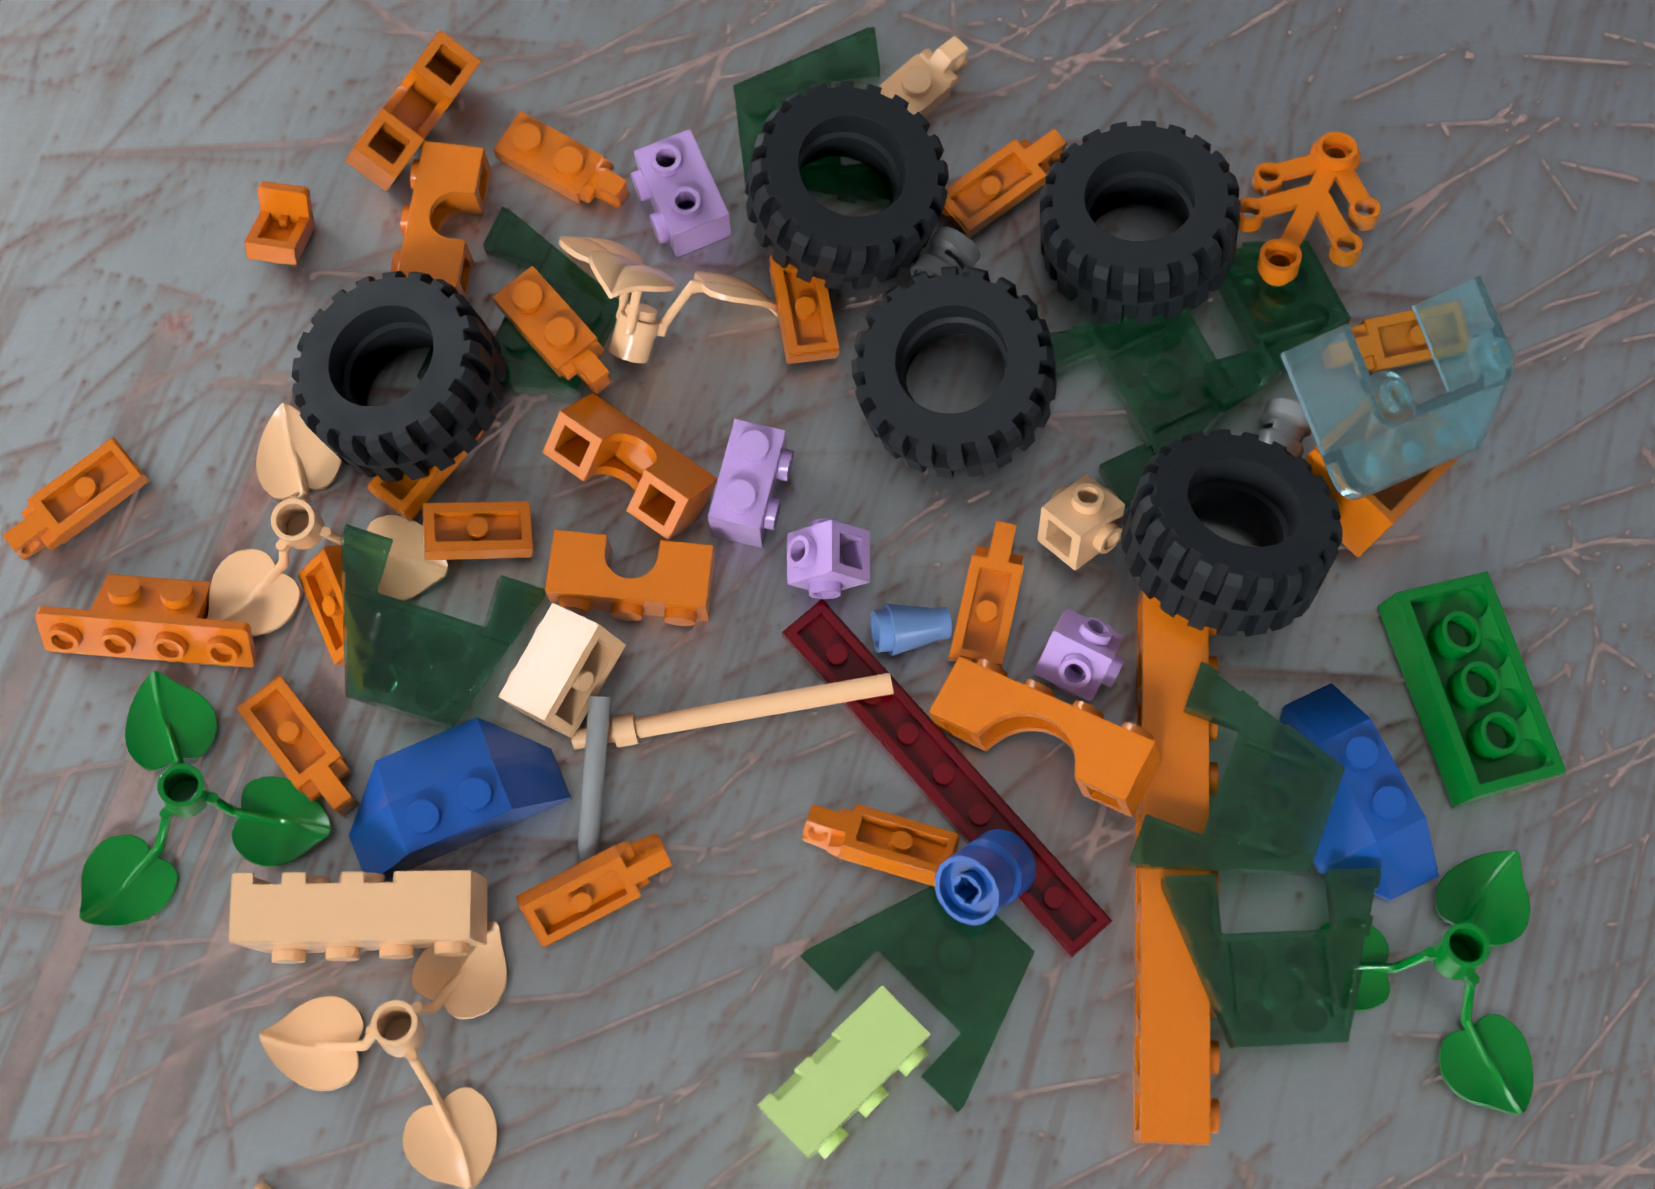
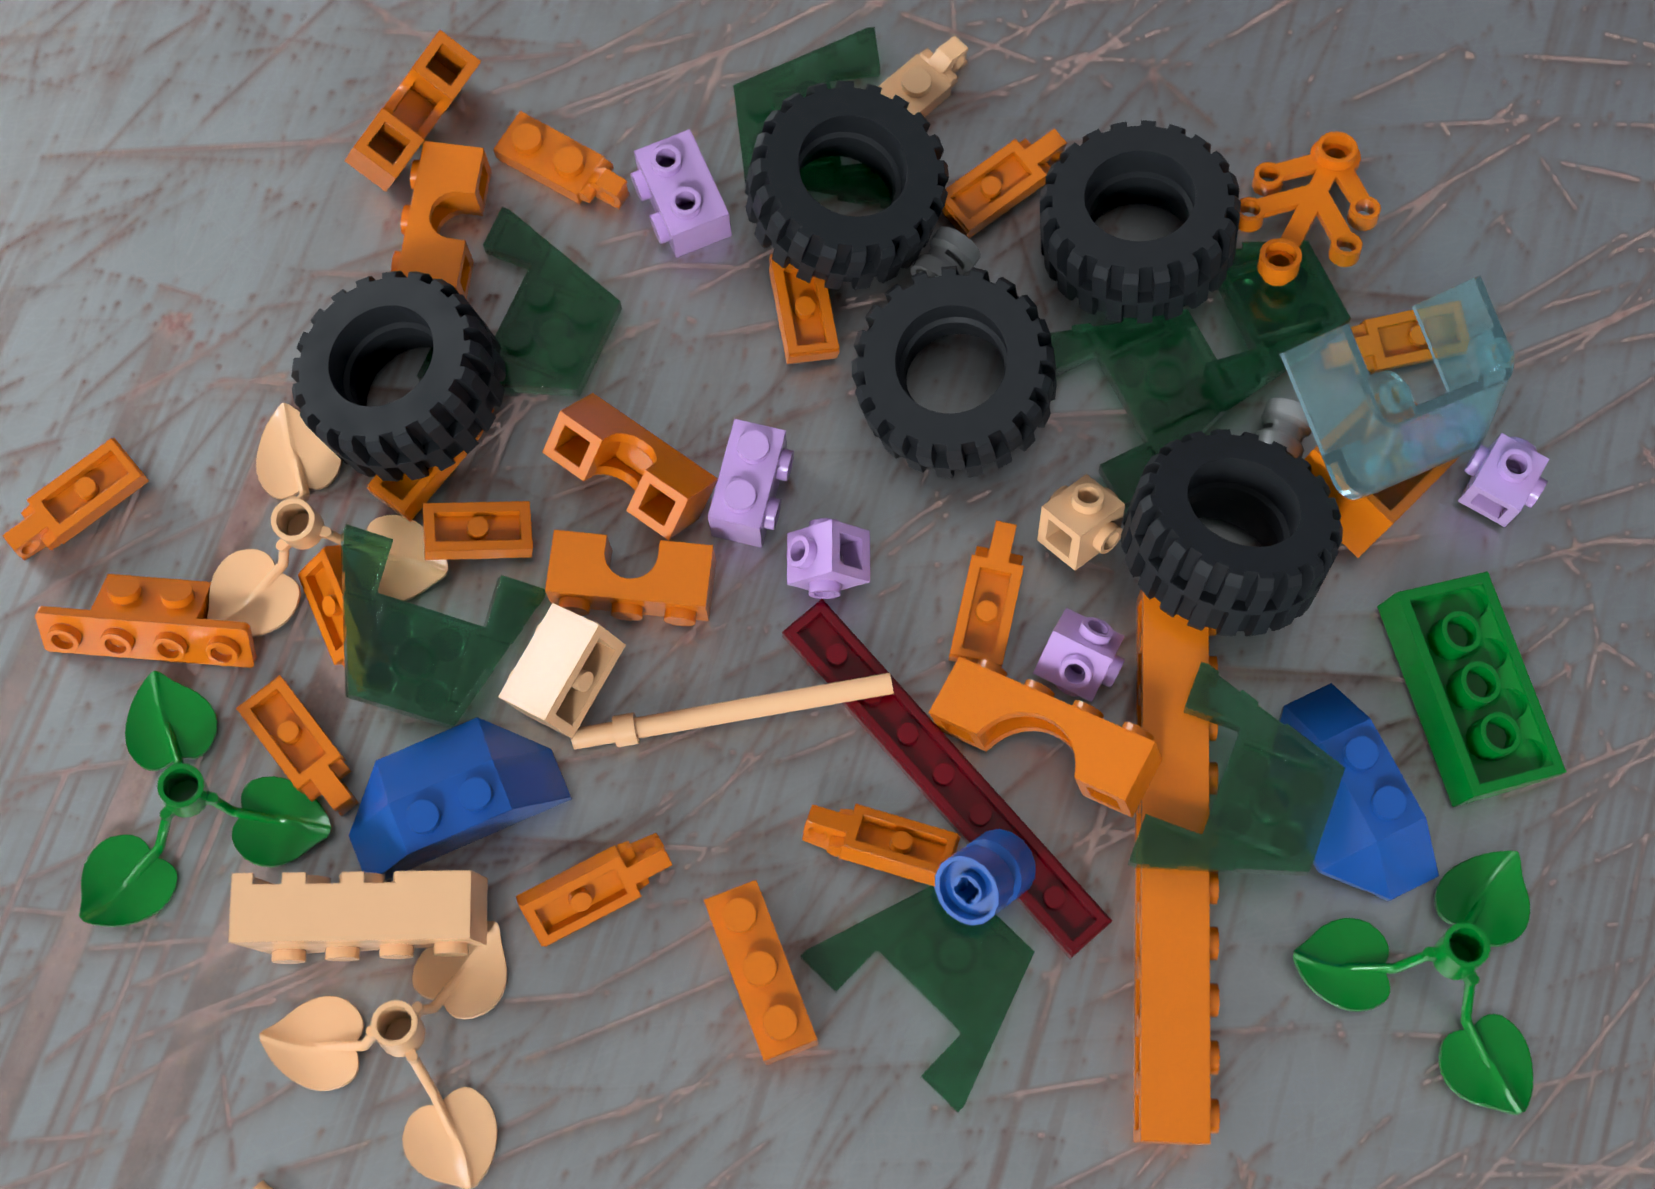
(282, 224): orange bracket -> none
(553, 329): orange hinge -> none
(593, 777): light grey bar -> none
(623, 271): light nougat plant -> none
(761, 972): none -> orange arch
(847, 1074): yellowish green wedge -> none
(908, 627): medium blue cone -> none
(1279, 983): clear green wing -> none
(1504, 478): none -> lavender brick

